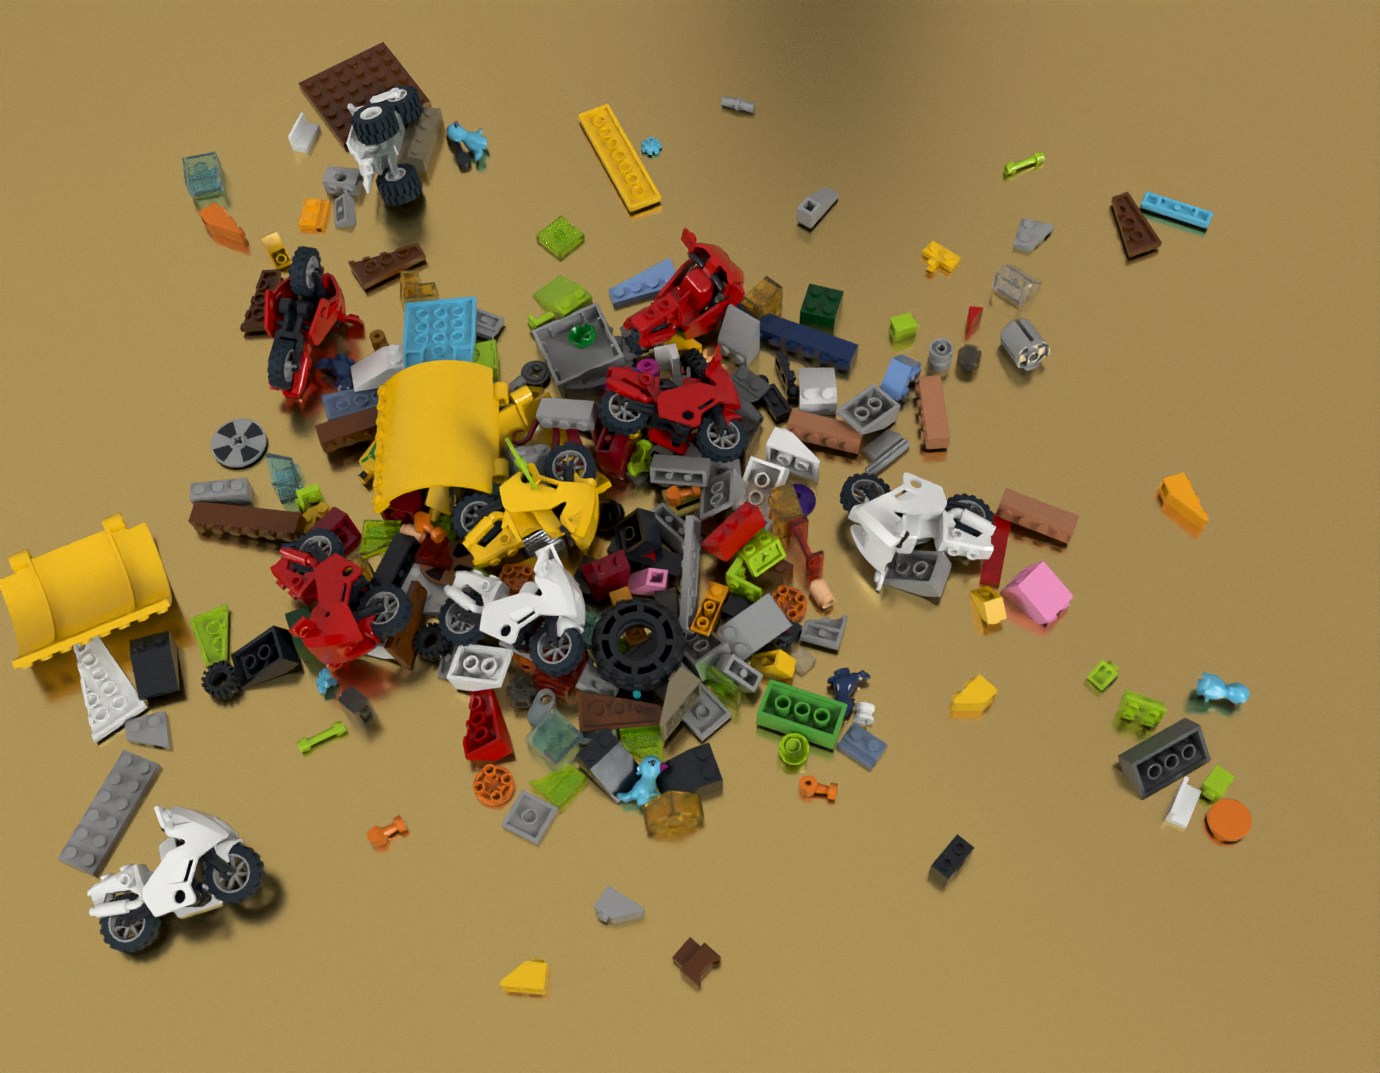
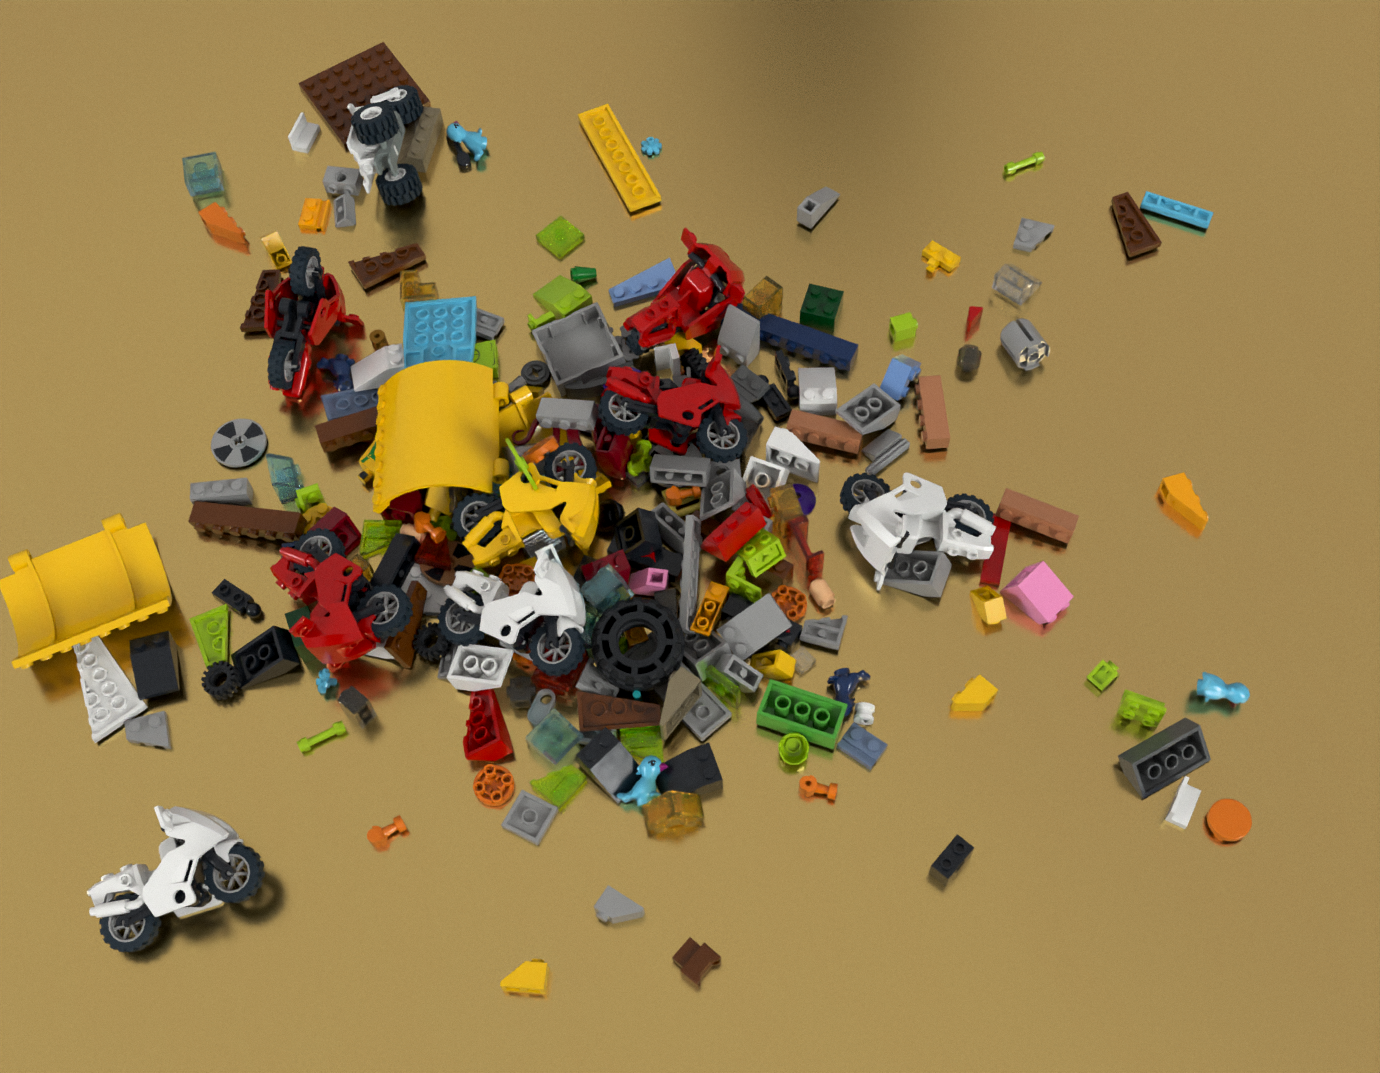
(109, 813): light grey plate -> none
(236, 599): none -> black plate
(537, 452): none -> orange tile
(582, 274): none -> green cone
(582, 336): green hair -> none
(605, 589): none -> clear light blue brick
(649, 365): dark pink head -> none
(738, 104): light grey pin -> none
(754, 496): none -> red plate
(940, 354): light grey wheel -> none
(1216, 783): lime brick -> none

